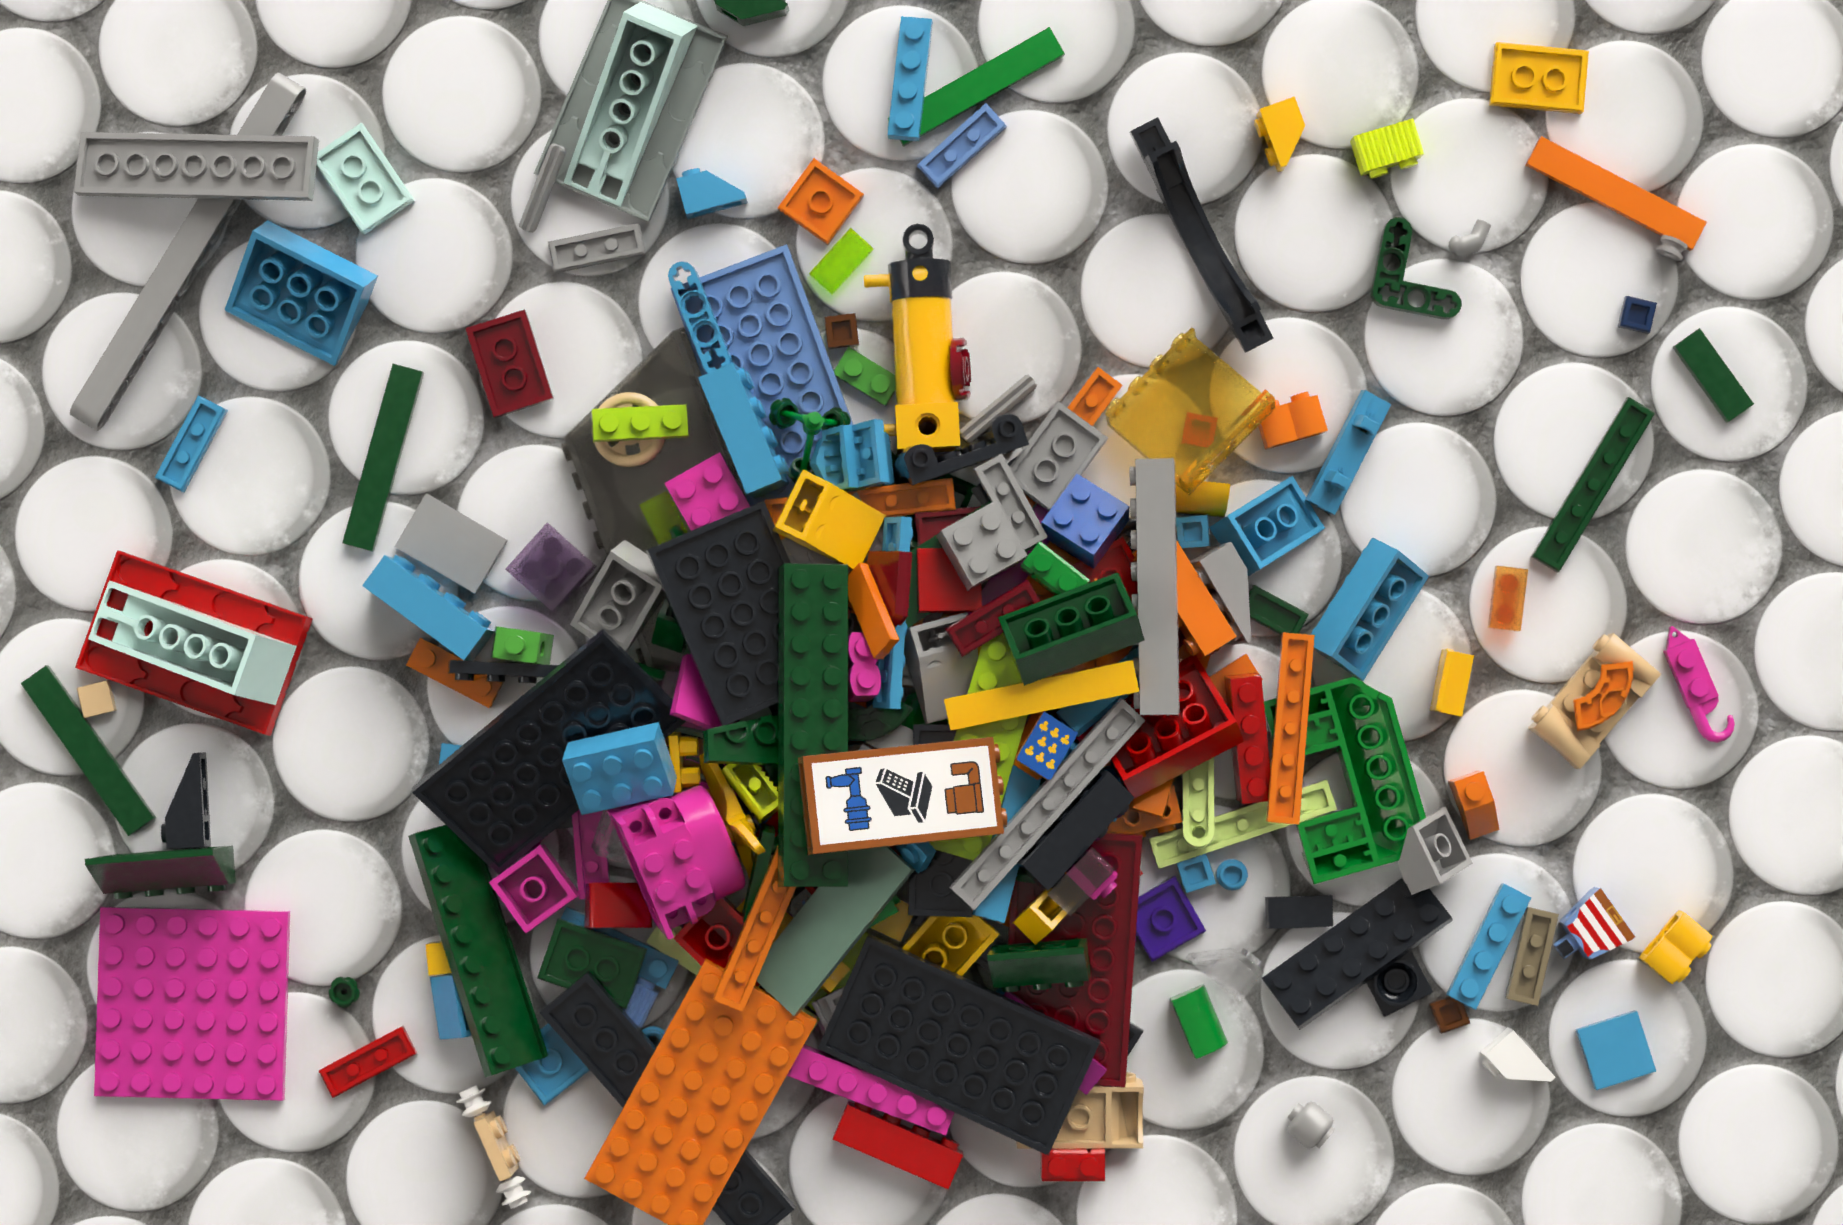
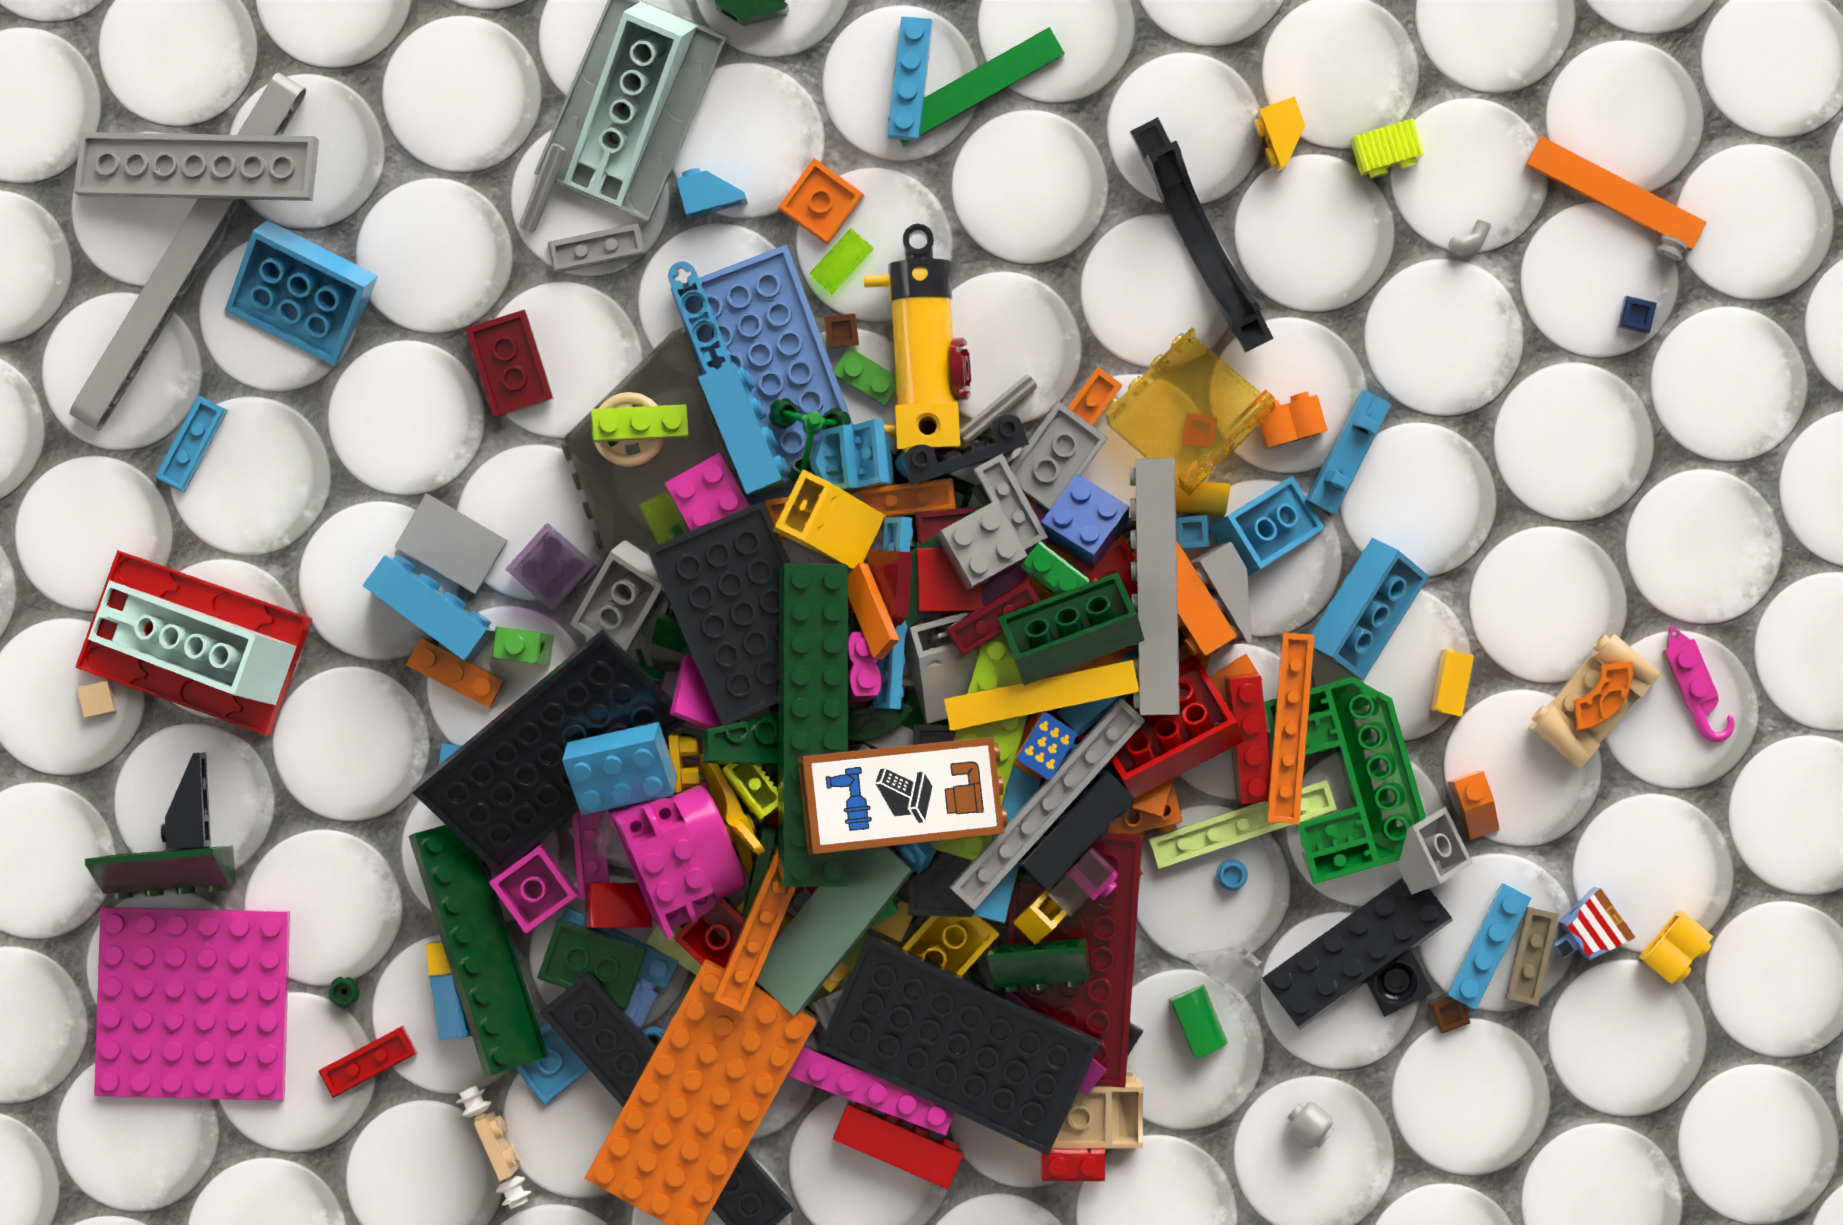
(88, 750): dark green tile -> none
(363, 179): light aqua tile -> none
(383, 457): dark green tile -> none
(498, 671): black plate -> none
(961, 146): medium blue tile -> none
(1166, 919): dark purple tile -> none
(1195, 873): dark azure plate -> none
(1199, 804): yellowish green plate -> none
(1275, 612): dark green tile -> none
(1299, 911): black slope -> none
(1395, 278): dark green beam -> none
(1507, 598): clear orange plate -> none
(1514, 1059): white slope -> none
(1538, 78): yellow tile -> none
(1593, 484): dark green tile -> none
(1615, 1050): dark azure tile -> none
(1713, 375): dark green tile -> none

